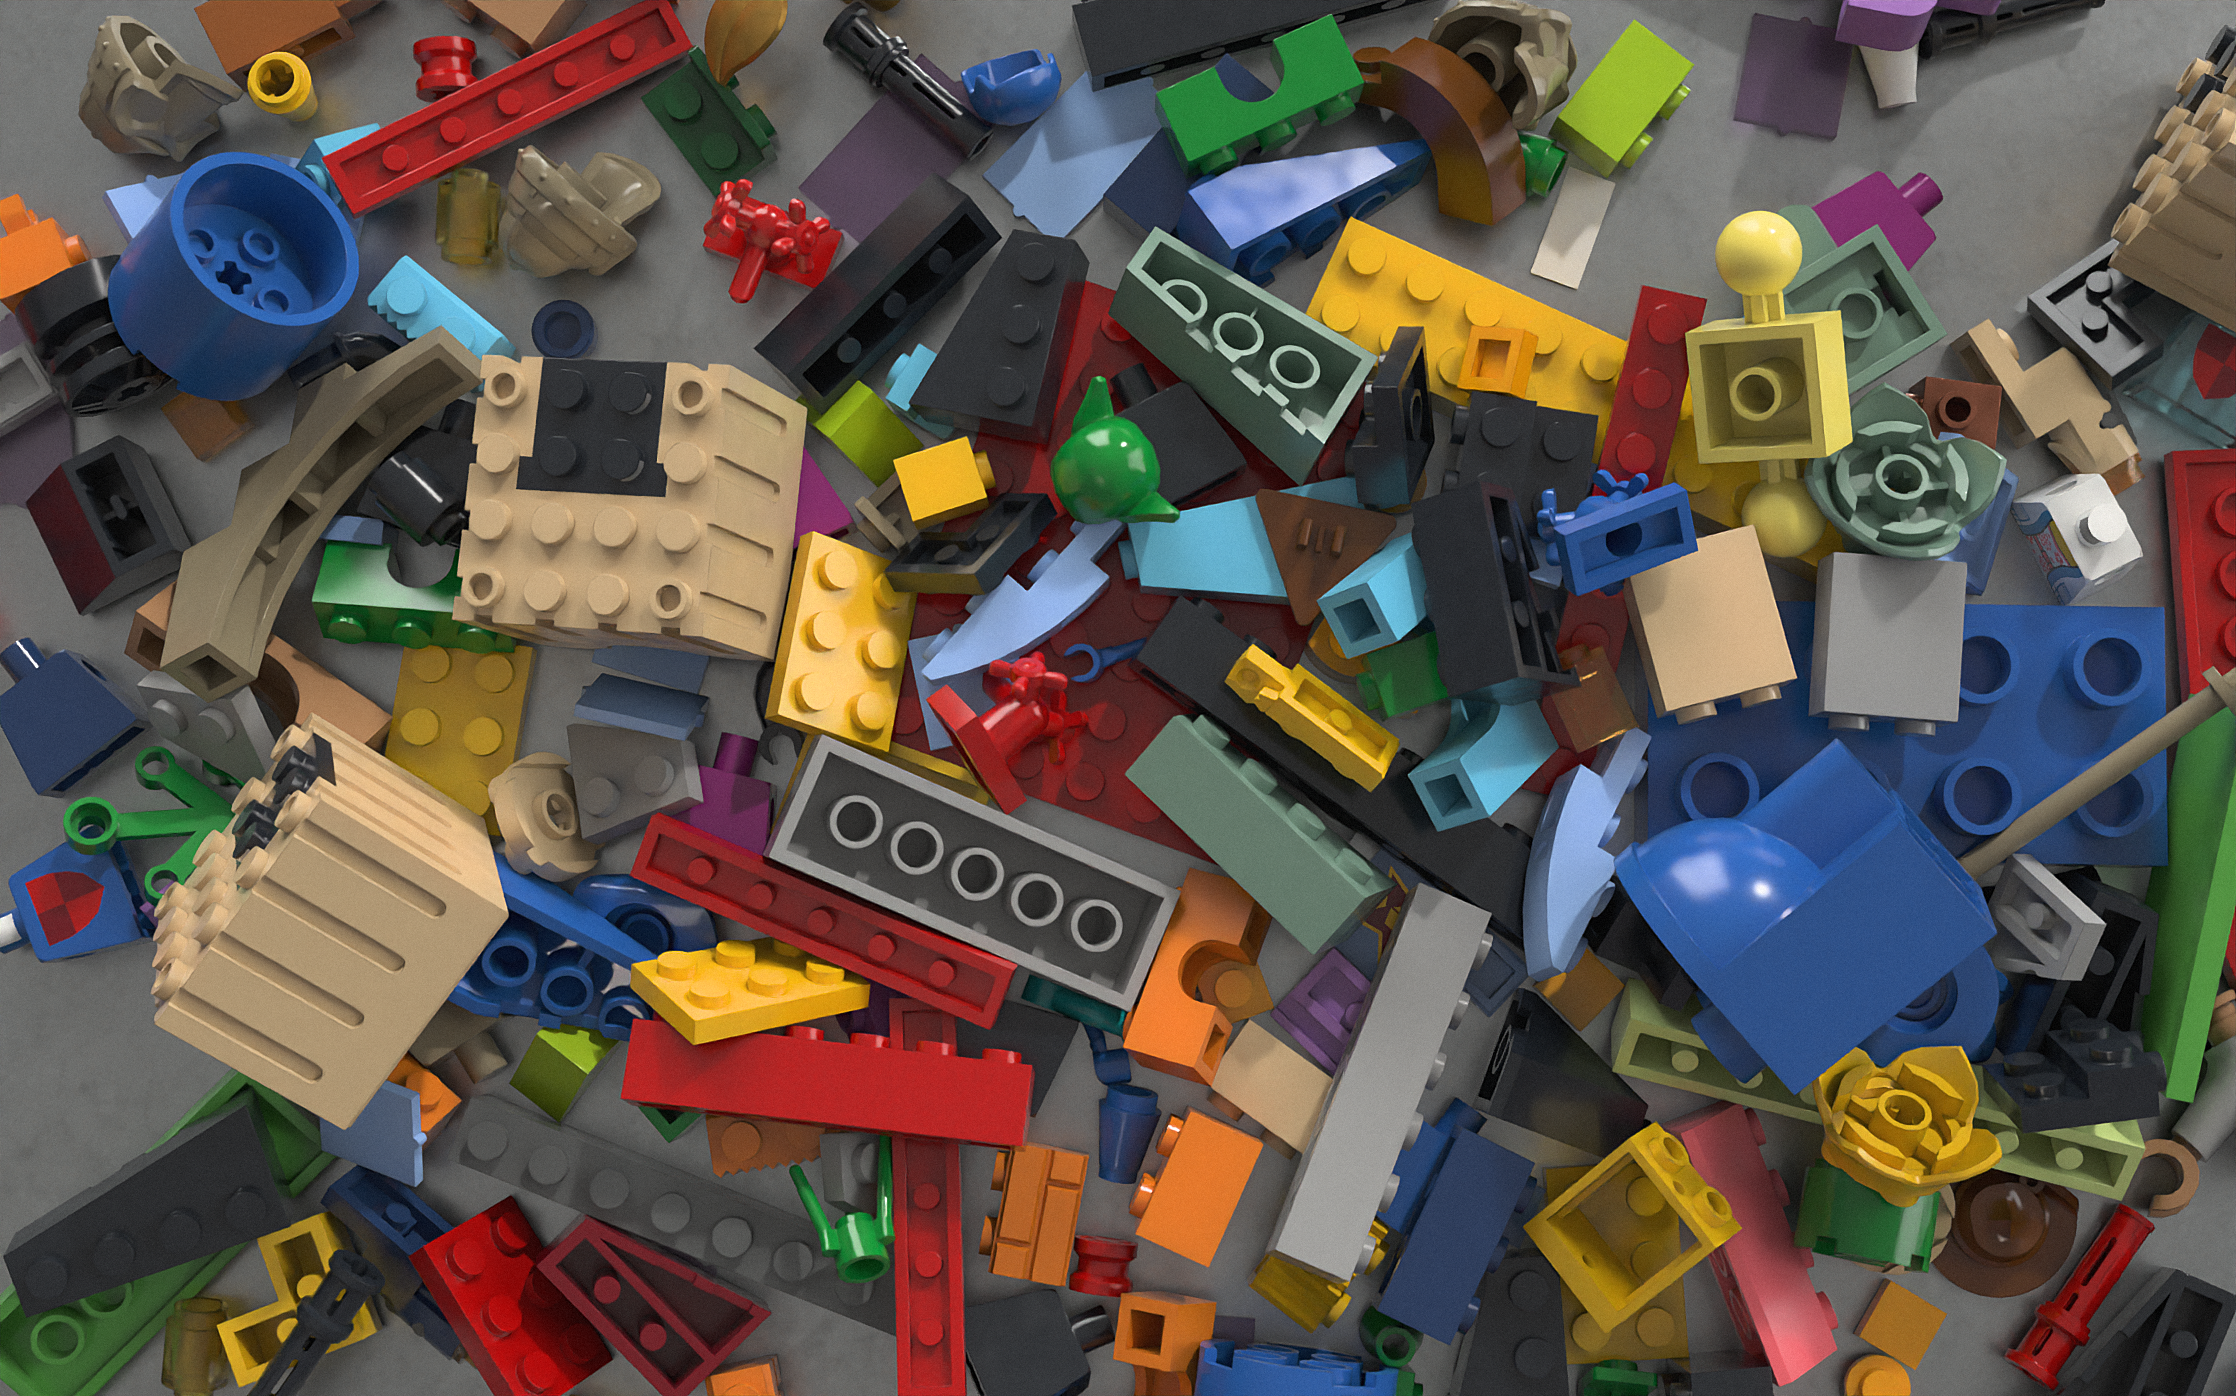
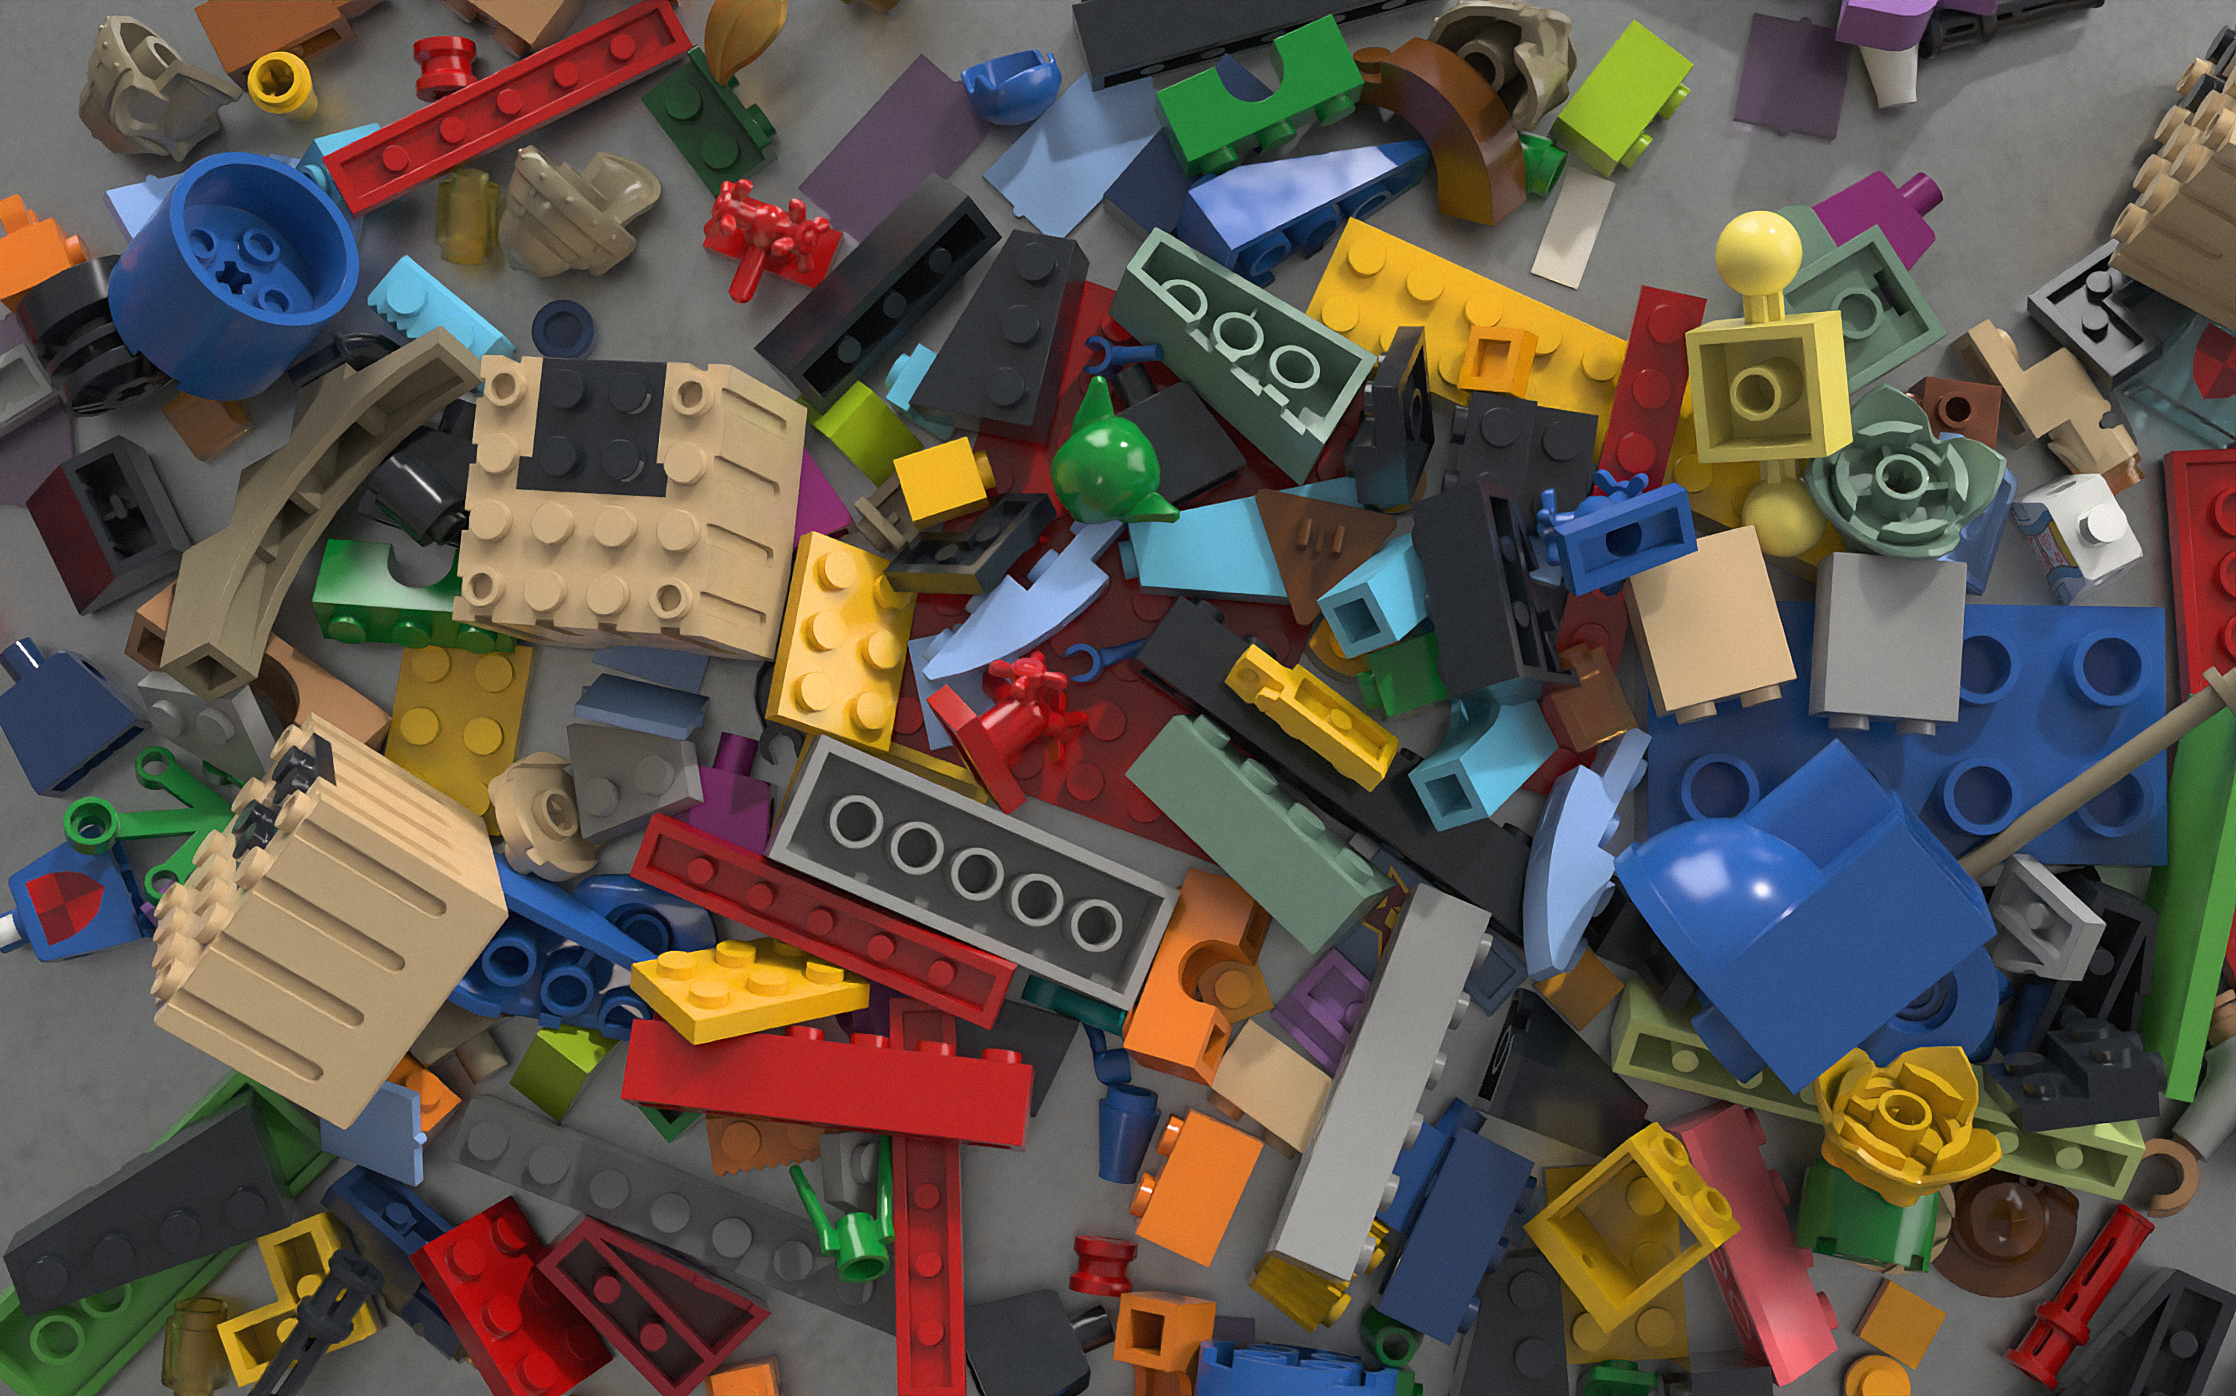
(360, 531): medium blue tile -> none
(884, 58): black pin -> none
(1036, 1213): orange brick -> none
(1119, 355): none -> blue hand

